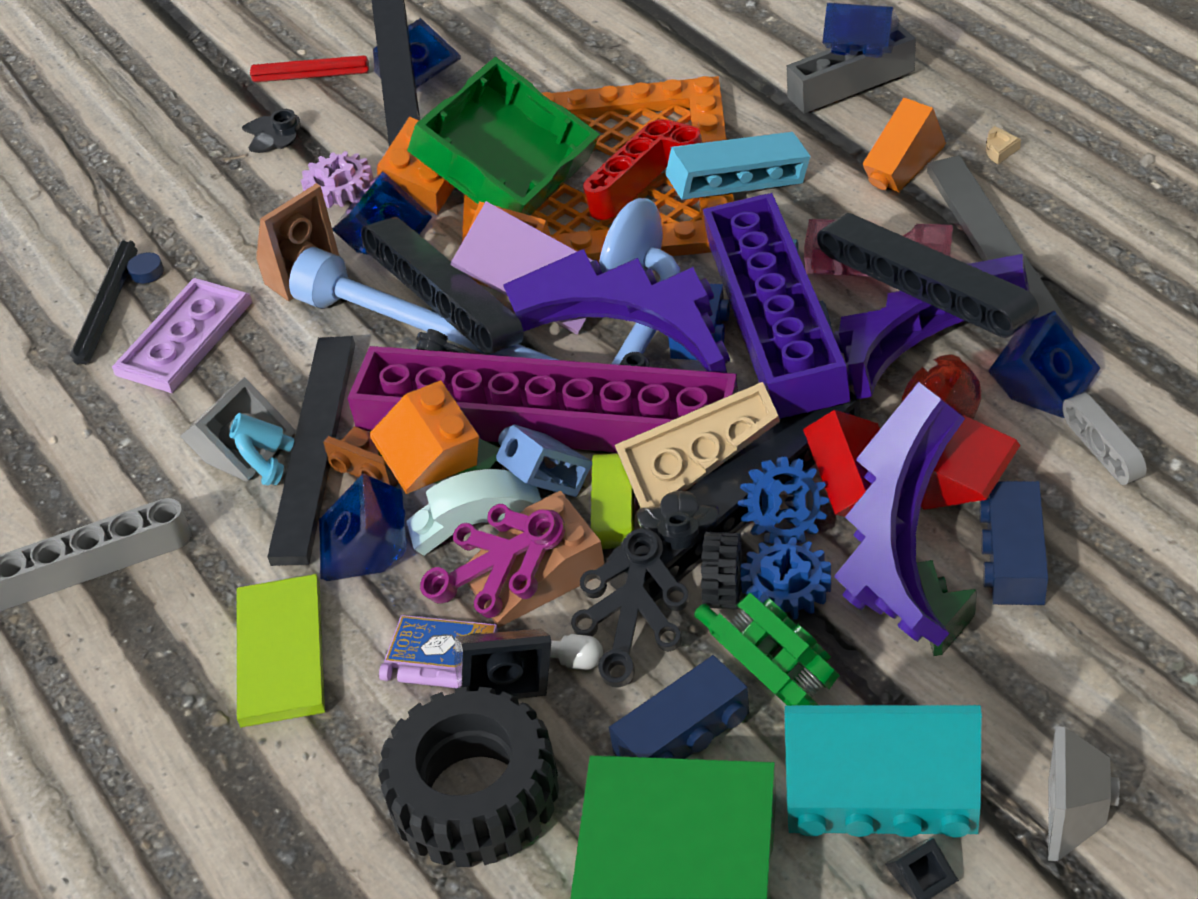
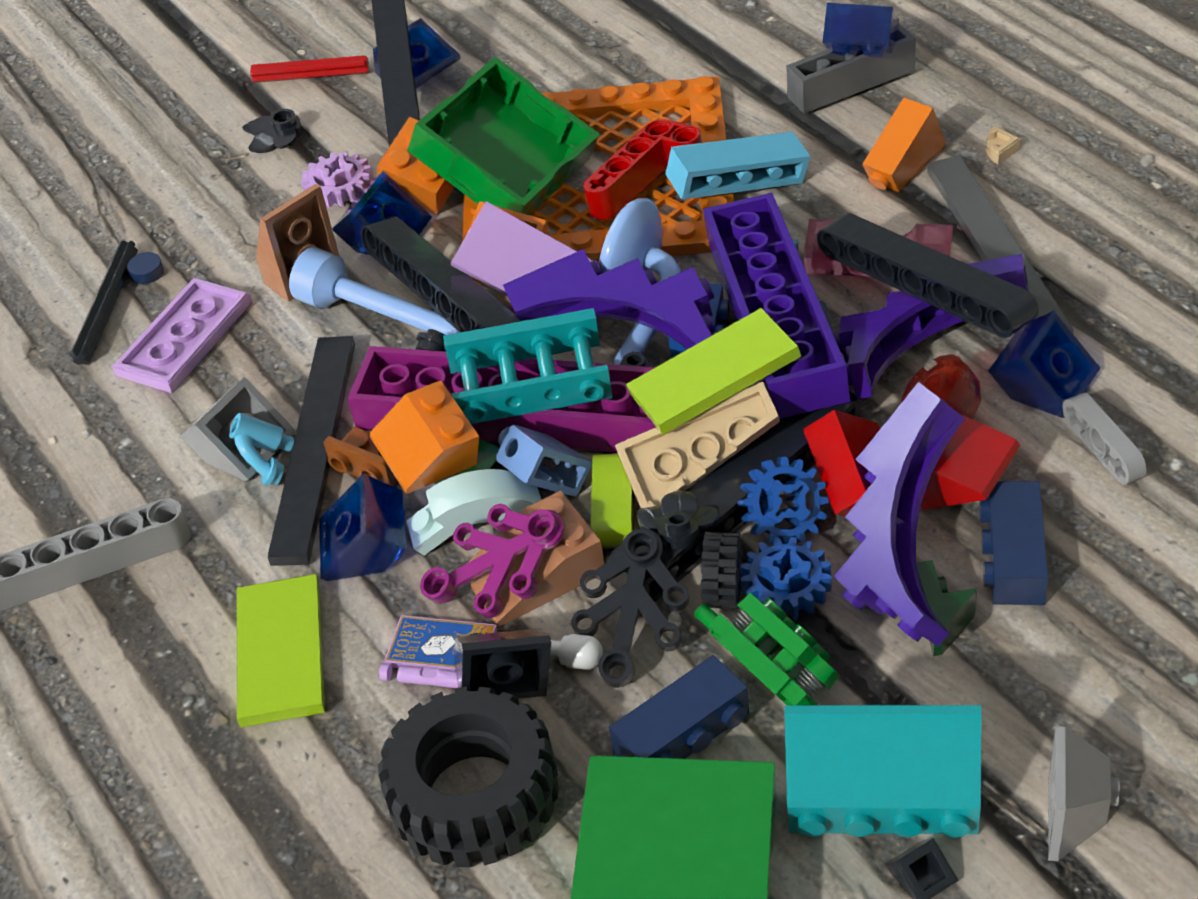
(523, 341): none -> teal fence
(713, 371): none -> lime tile

